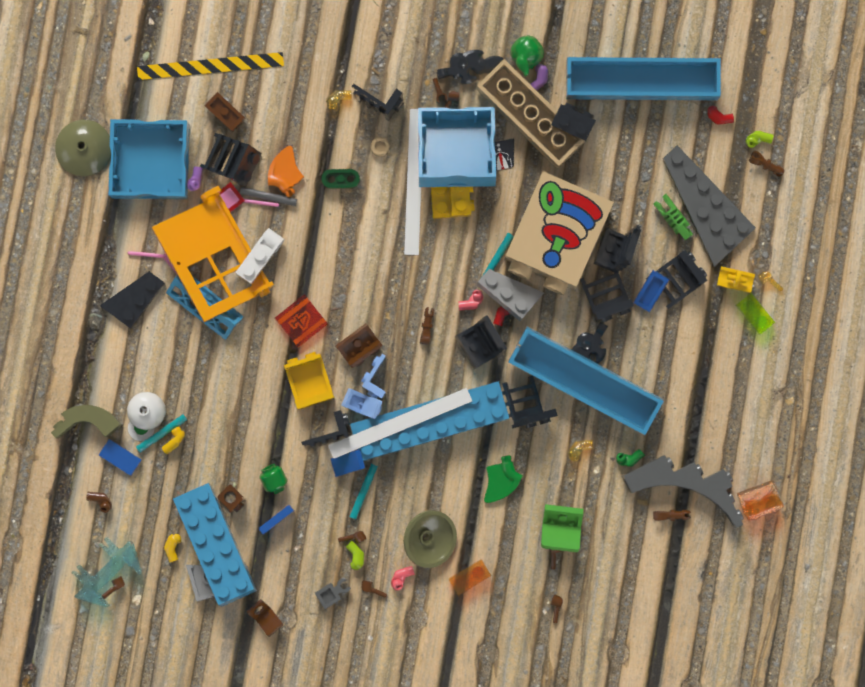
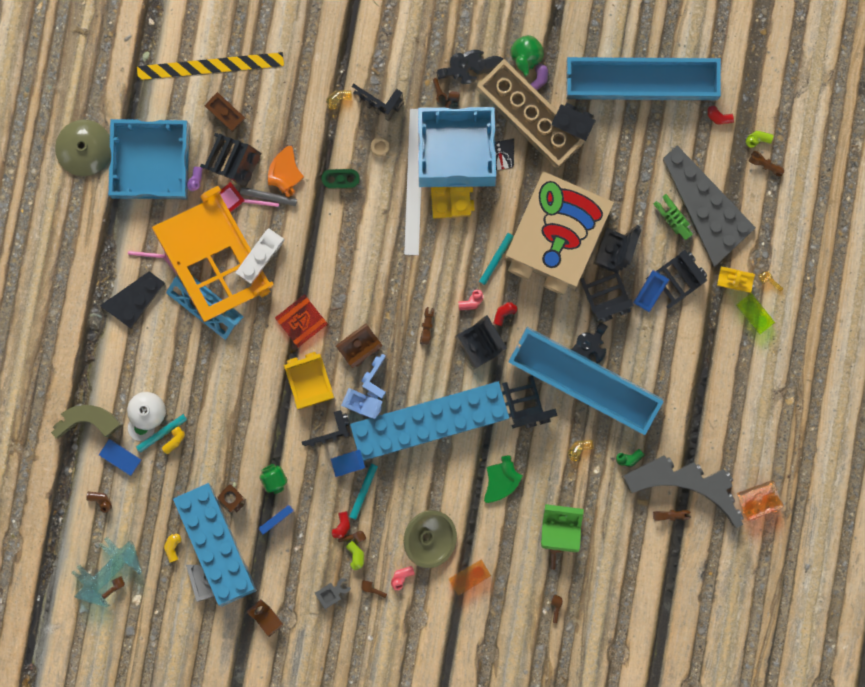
(344, 526): none -> red arm
(400, 423): white sticker -> none
(509, 293): light grey wing -> none

